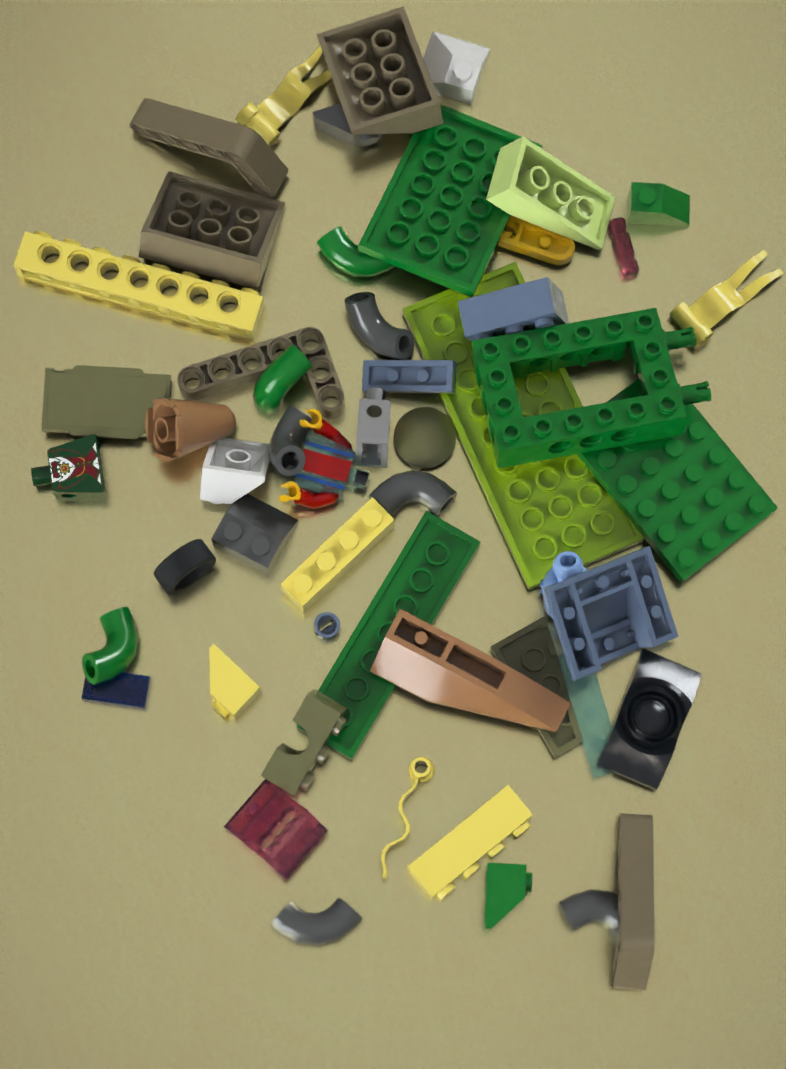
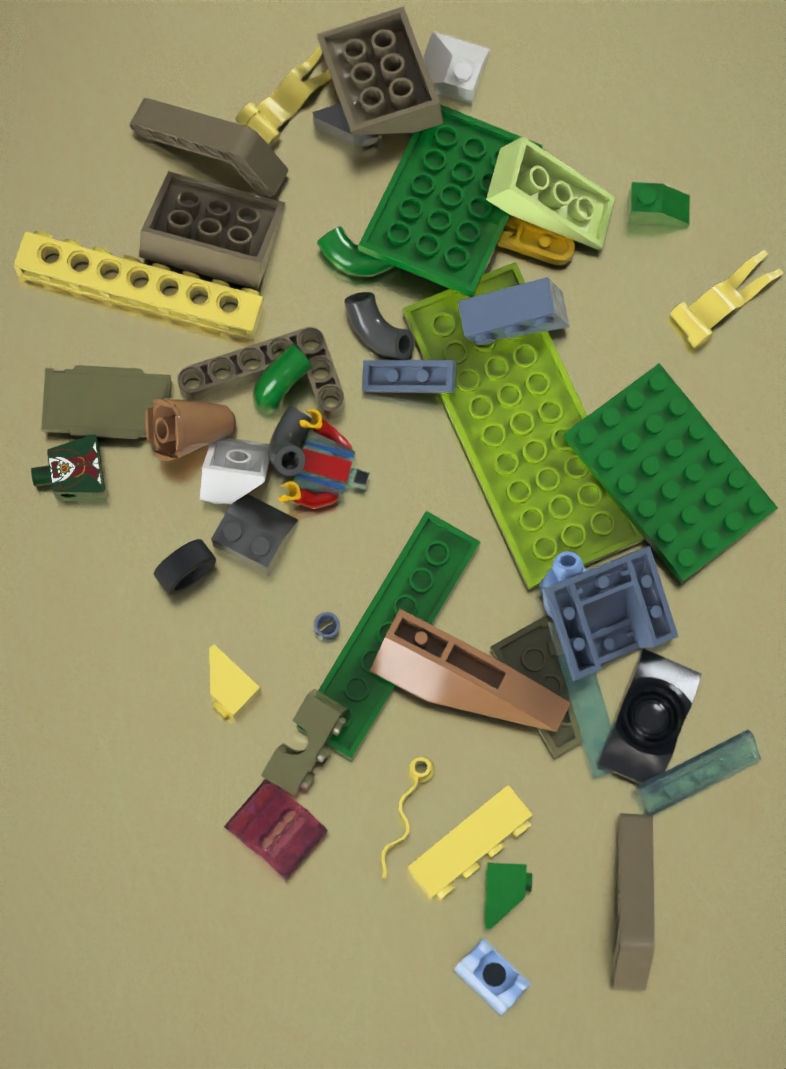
(118, 650): green cylinder -> none
(122, 690): clear blue tile -> none
(316, 927): dark grey cylinder -> none
(337, 555): light yellow brick -> none
(373, 429): light grey torso -> none
(414, 487): dark grey cylinder -> none
(424, 437): olive dish -> none
(492, 976): none -> light blue piece
(589, 428): green brick -> none
(591, 907): dark grey cylinder -> none
(623, 247): clear pink axle -> none
(698, 772): none -> clear light blue tile

